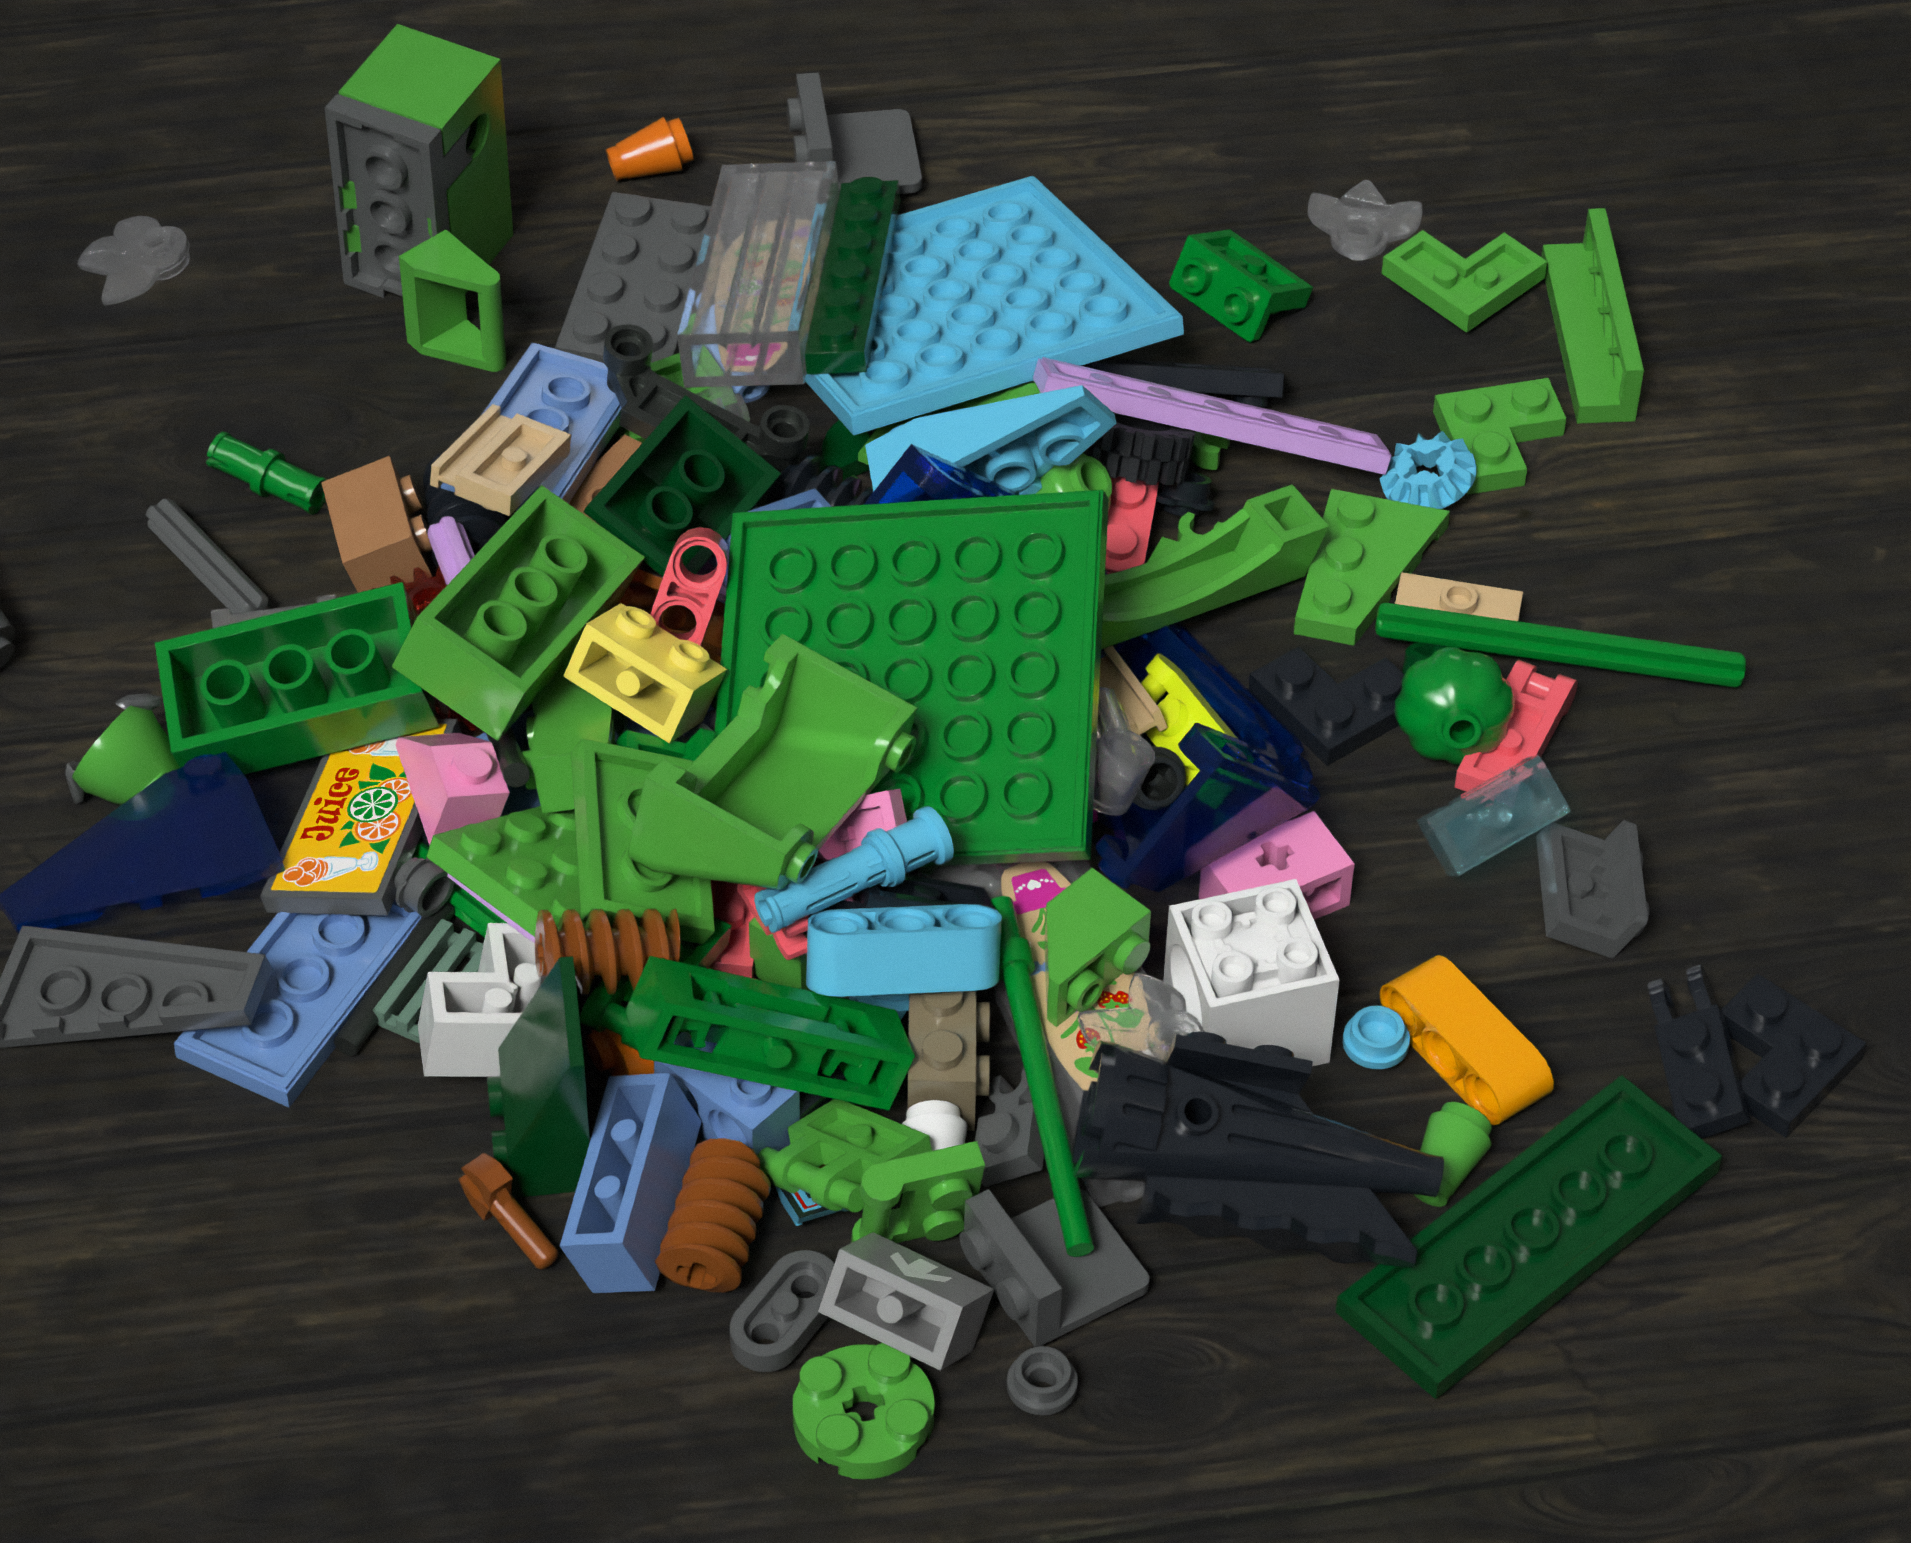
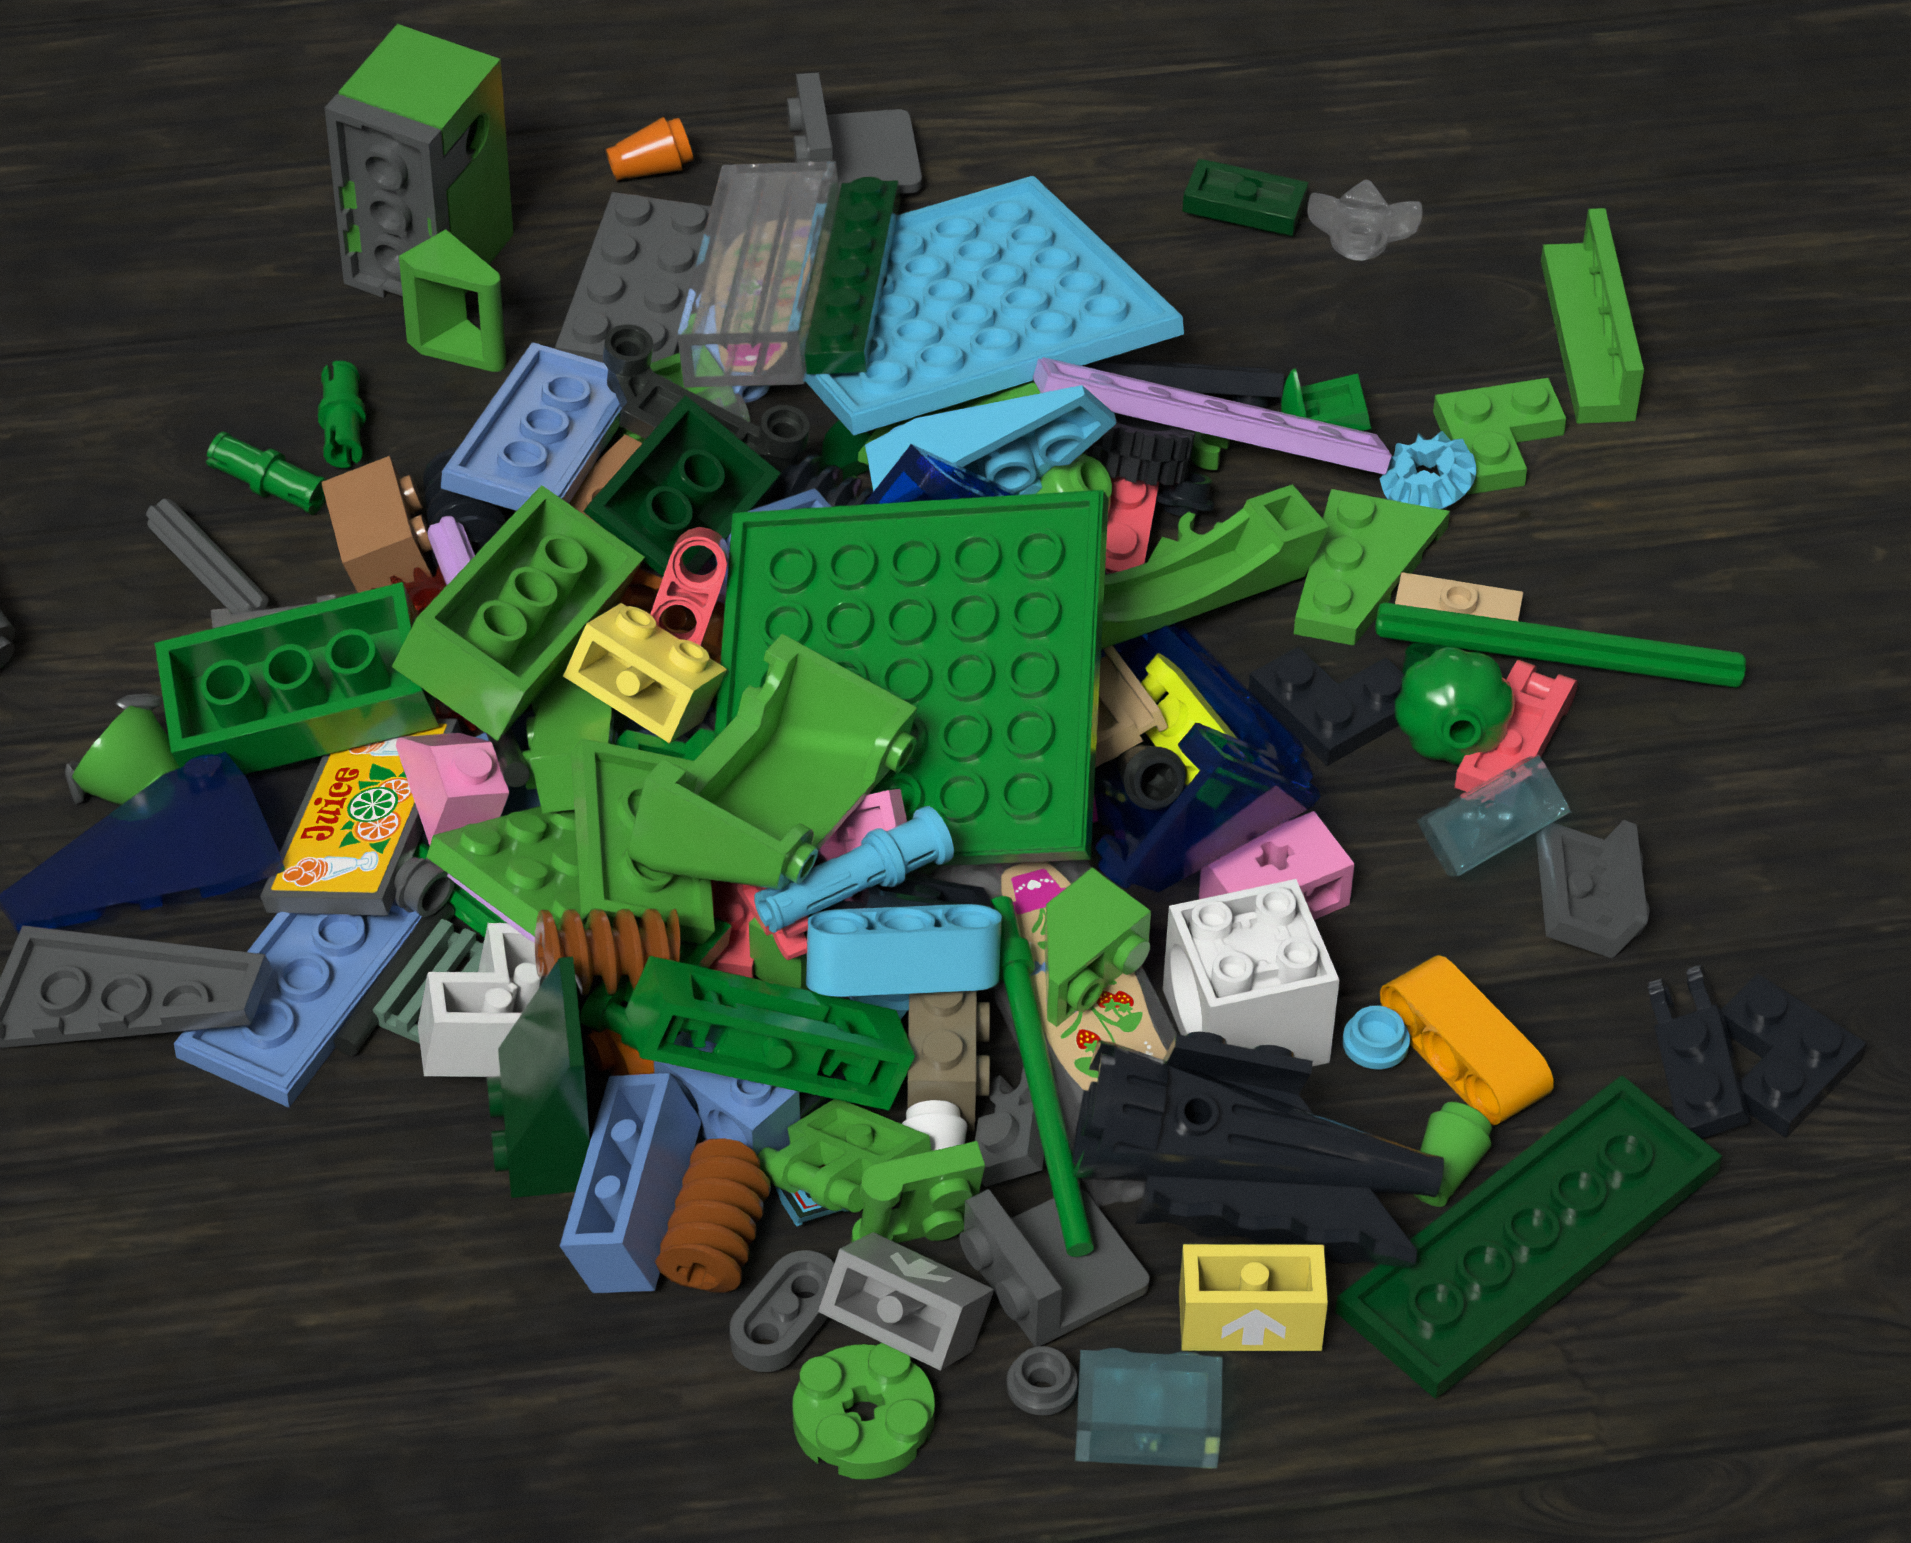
(136, 257): clear plate -> none
(341, 414): none -> green pin
(490, 1194): dark orange bar -> none
(501, 460): tan plate -> none
(1120, 757): clear piece -> none
(1147, 1024): clear plate -> none
(1149, 1408): none -> clear light blue brick
(1236, 282): green bracket -> none
(1245, 197): none -> dark green plate
(1252, 1297): none -> light yellow brick
(1330, 401): none -> green plate
(1464, 288): bright green plate -> none

